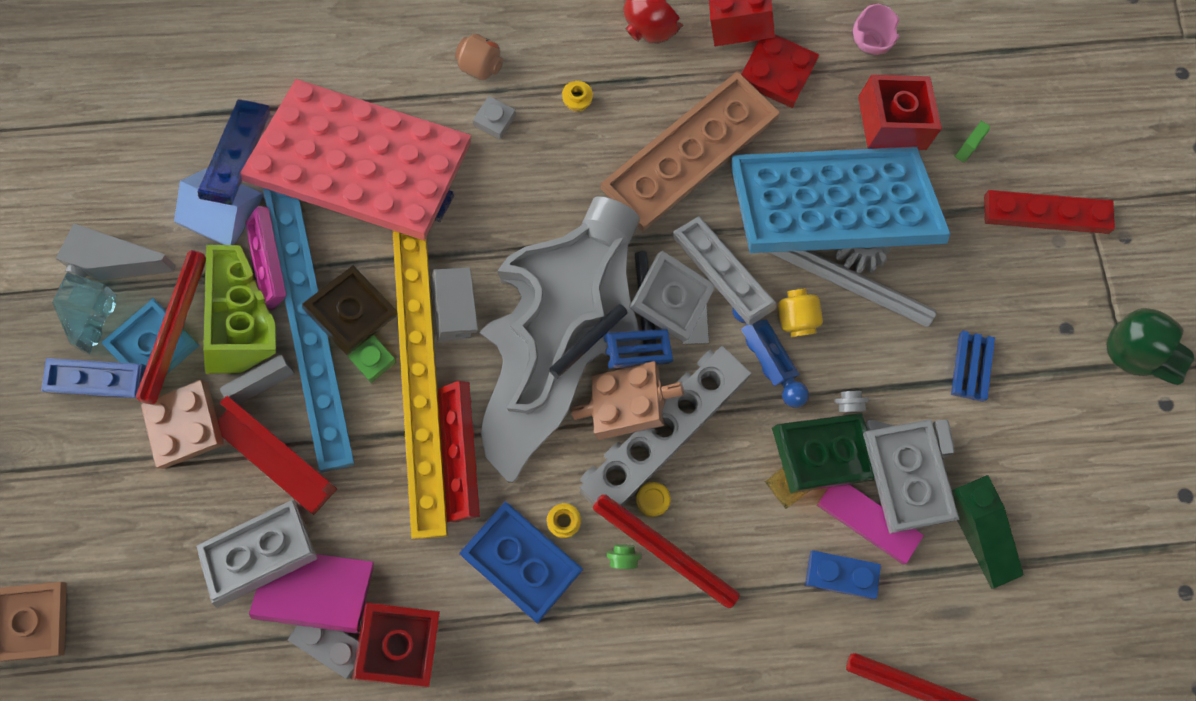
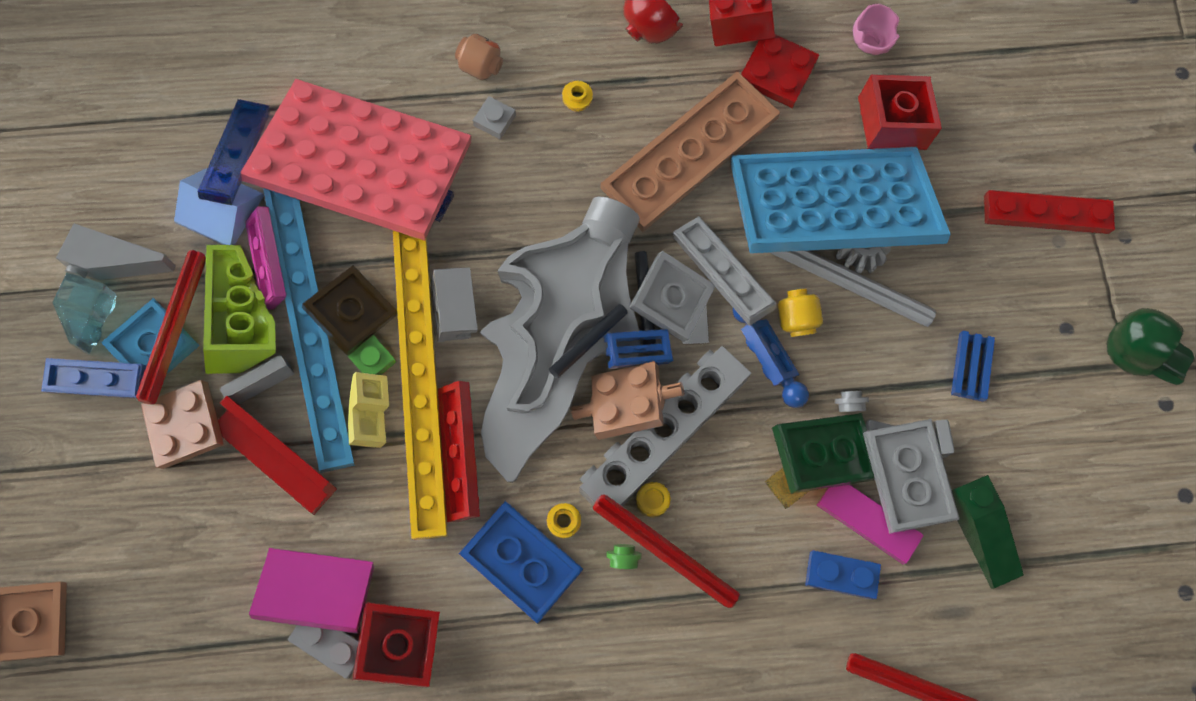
(255, 553): light grey tile -> none
(366, 410): none -> light yellow slope
(972, 141): bright green tile -> none

